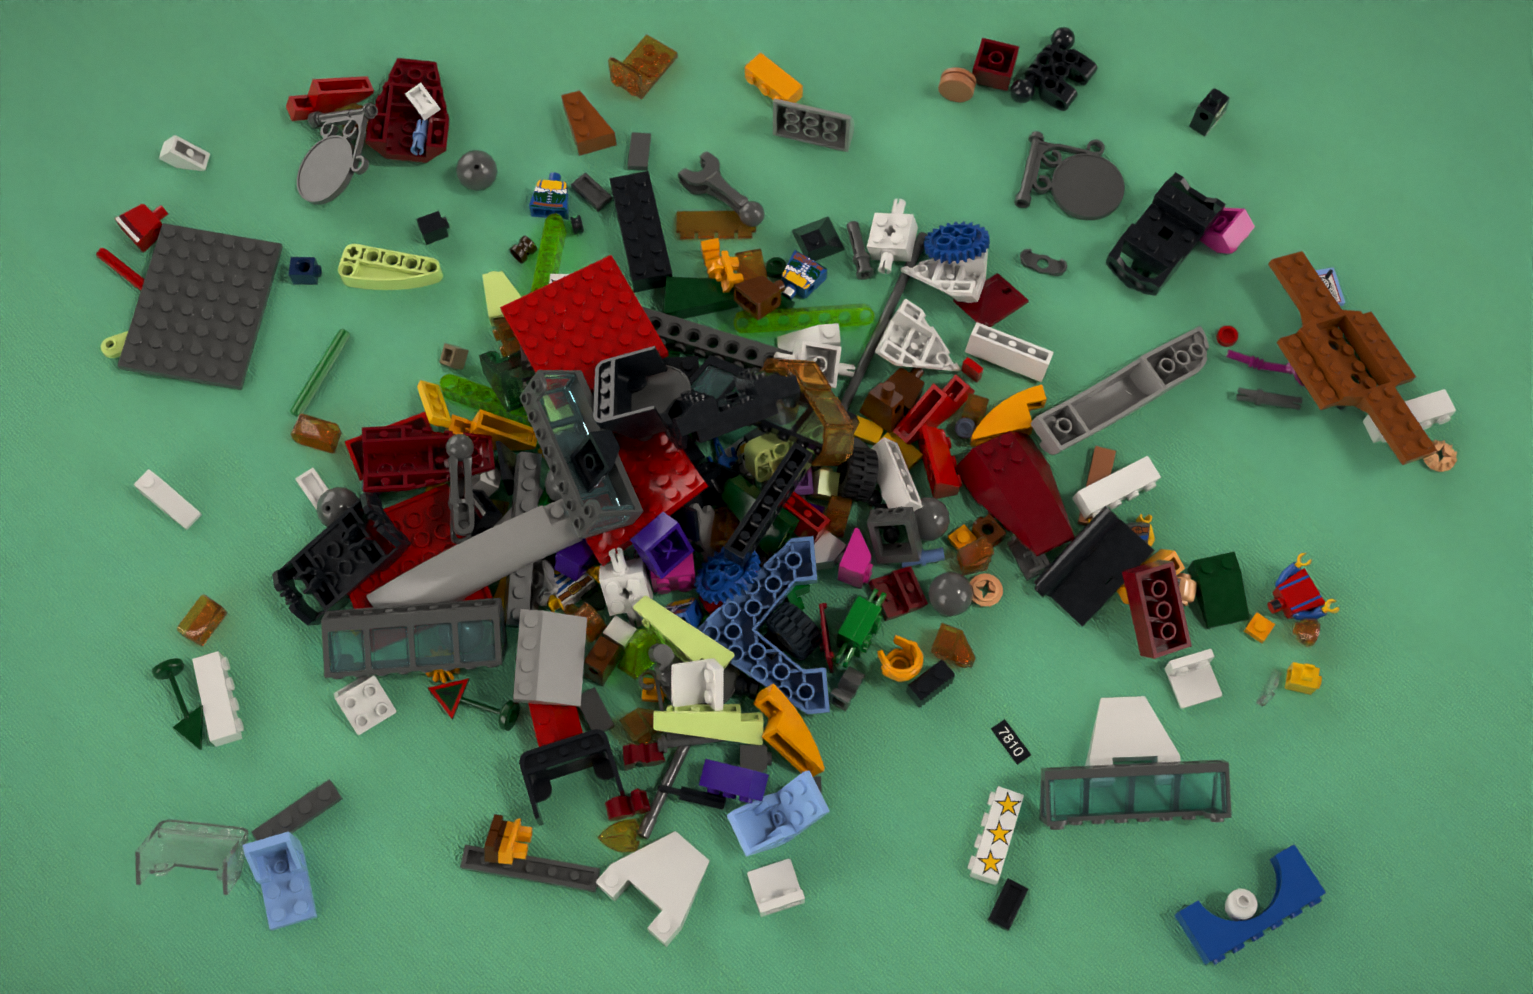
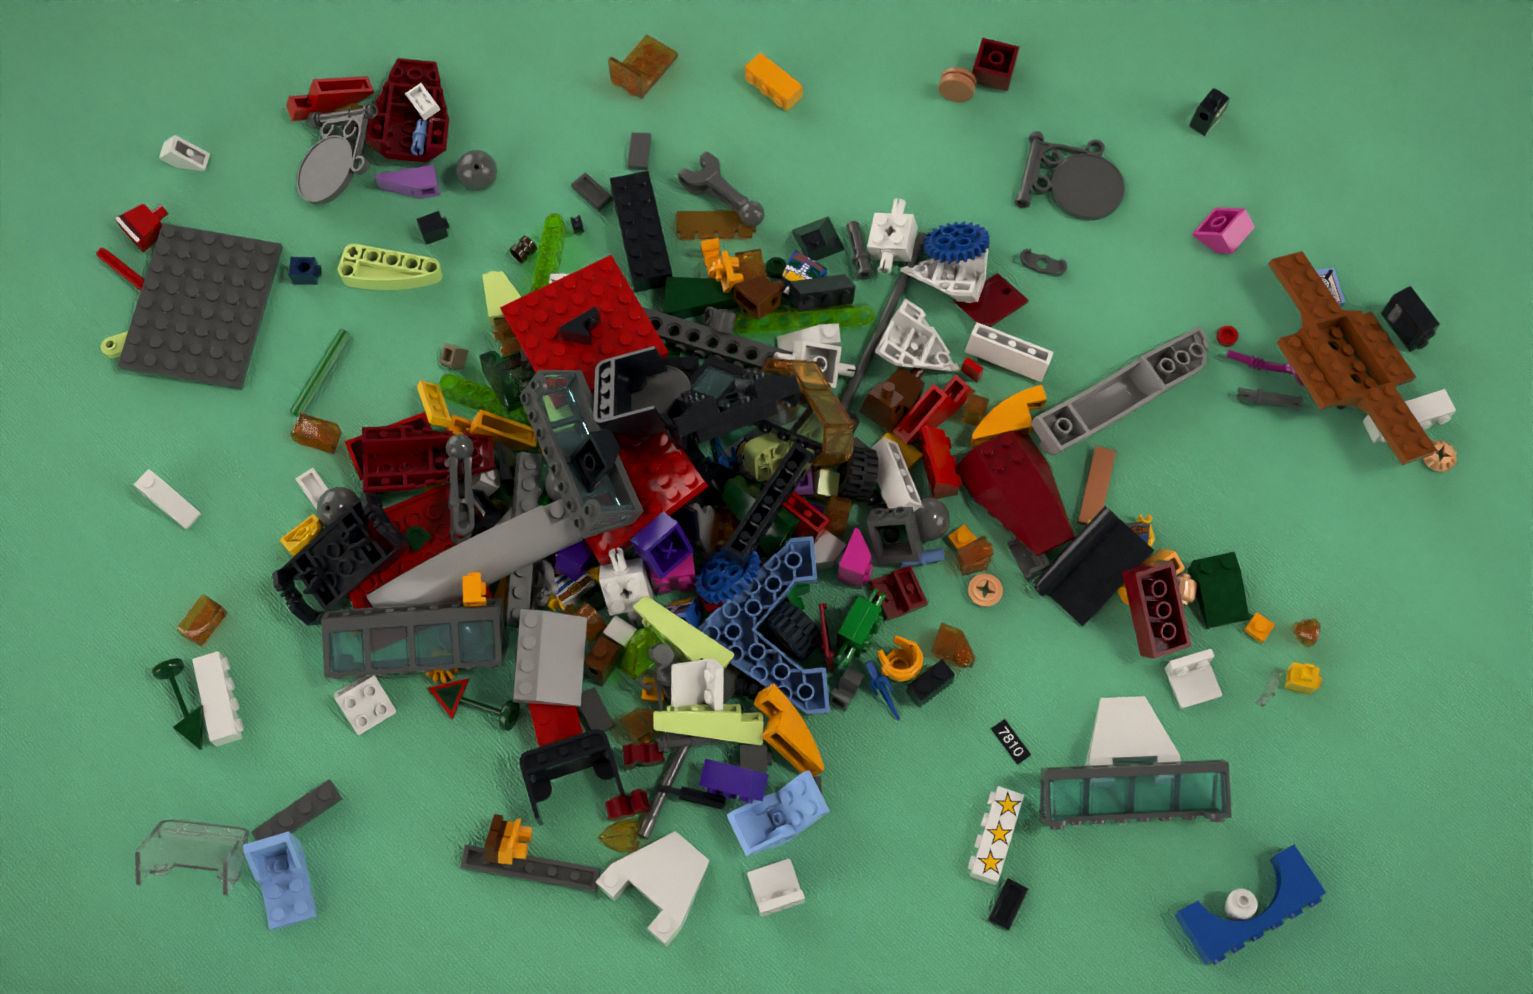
(302, 535): none -> yellow plate
(413, 182): none -> medium lavender slope
(417, 537): none -> dark green tile
(473, 590): none -> light orange brick
(550, 198): torso -> none
(577, 328): none -> black slope
(586, 124): dark orange wedge -> none
(719, 319): none -> dark grey piece
(812, 125): light grey slope -> none
(821, 292): none -> black brick
(868, 431): yellow tile -> none
(878, 682): none -> blue piece
(950, 594): dark grey piece -> none
(965, 427): sand blue plate -> none
(988, 522): reddish brown brick -> none
(1052, 69): black connector -> none
(1117, 487): white brick -> none
(1178, 214): black piece -> none
(1298, 595): torso -> none
(1410, 319): none -> black window

